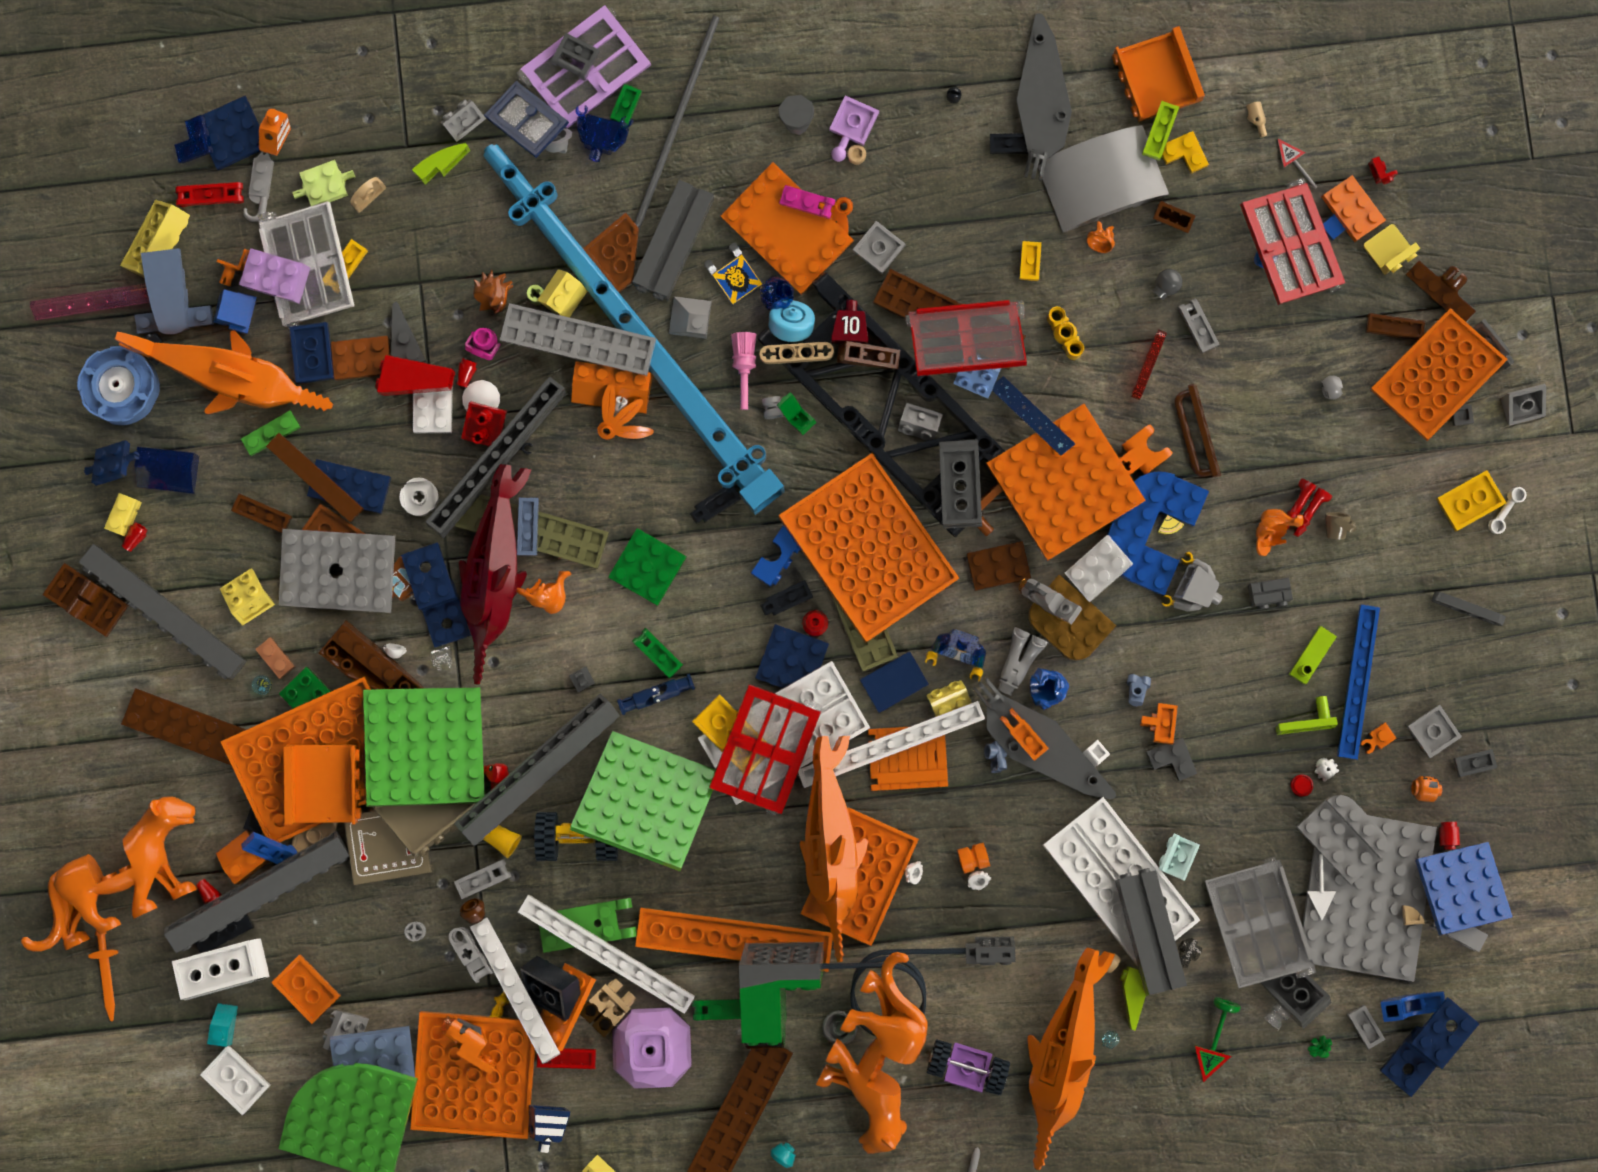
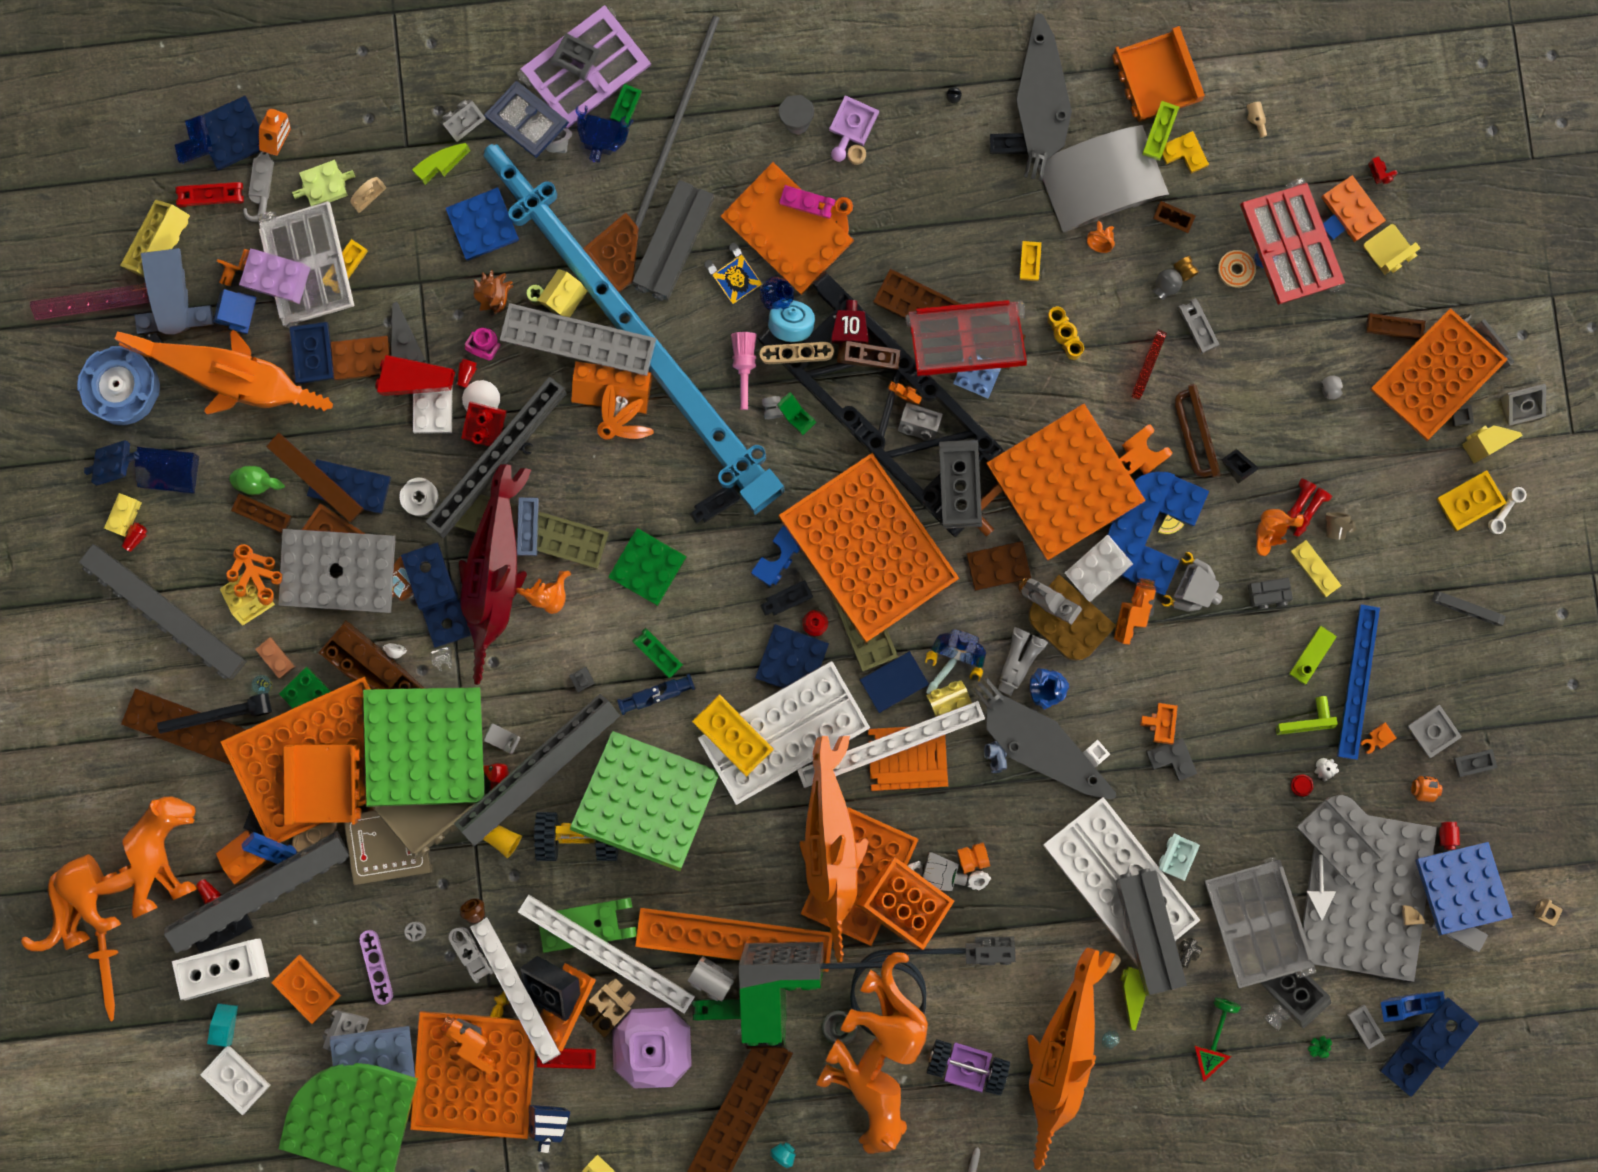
(85, 600): reddish brown plate -> none
(253, 480): none -> bright green hair
(253, 572): none -> orange plant
(256, 706): none -> black piece
(261, 437): bright green plate -> none
(374, 967): none -> lavender beam
(482, 224): none -> blue plate
(482, 879): light grey plate -> none
(501, 738): none -> light grey bracket
(690, 317): light grey slope -> none
(711, 979): none -> light grey hinge
(765, 748): door -> none
(879, 247): light grey plate -> none
(905, 903): none -> orange slope
(907, 394): none -> orange plate
(942, 674): none -> light aqua piece
(943, 873): none -> light grey torso
(1025, 736): orange hinge -> none
(1032, 416): dark blue sticker -> none
(1137, 612): none -> orange plate
(1137, 689): sand blue plate -> none
(1186, 268): none -> pearl gold wheel
(1239, 465): none -> black slope
(1240, 258): none -> tan tile
(1290, 154): piece -> none
(1315, 568): none -> light yellow plate
(1442, 288): reddish brown plate -> none
(1487, 441): none -> light yellow slope
(1542, 908): none -> tan bracket

